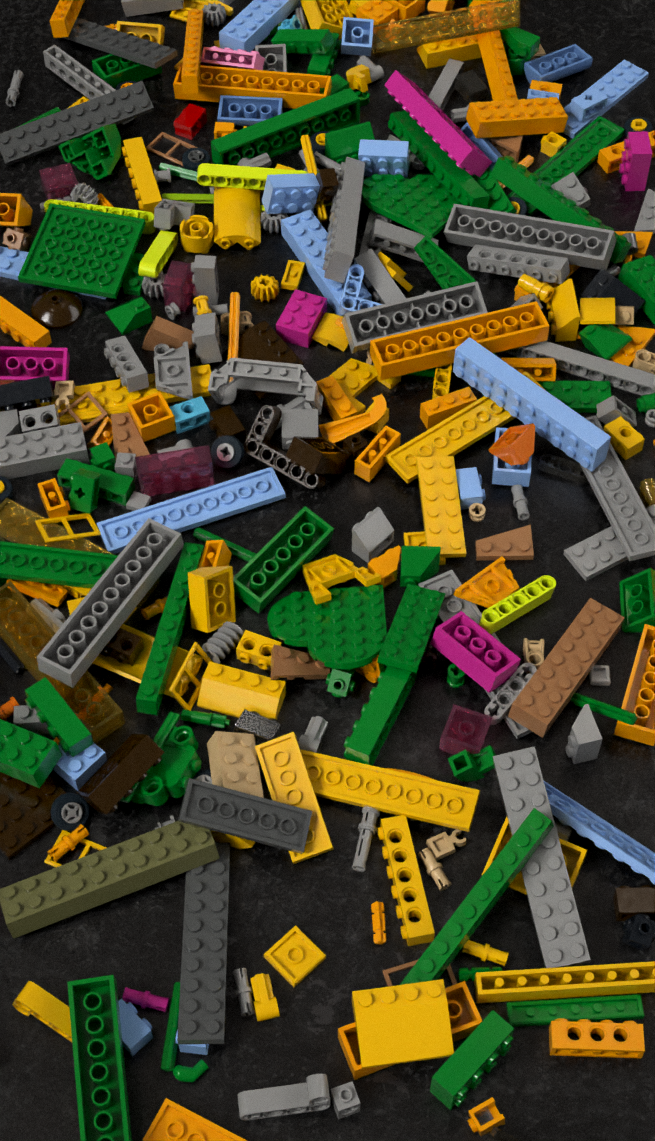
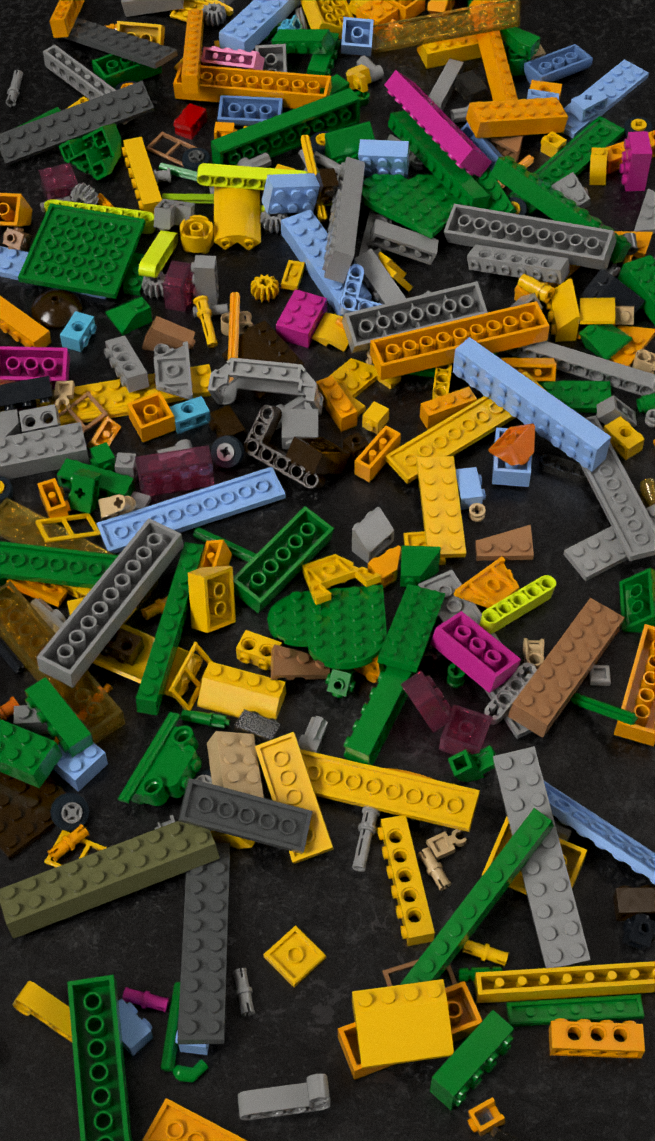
(78, 331): none -> medium azure brick
(116, 506): none -> tan piece
(120, 773): dark brown slope -> none
(126, 436): medium nougat wing -> none
(172, 311): light grey bush -> none
(207, 338): light grey brick -> none
(222, 640): light grey piece -> none
(265, 1002): yellow piece -> none
(340, 429): light orange animal -> none
(345, 1100): light grey brick -> none
(378, 923): light orange axle -> none
(428, 700): none -> clear pink brick
(441, 265): green wing -> none
(520, 502): light grey pin -> none
(584, 738): light grey slope -> none
(598, 166): none -> yellow brick

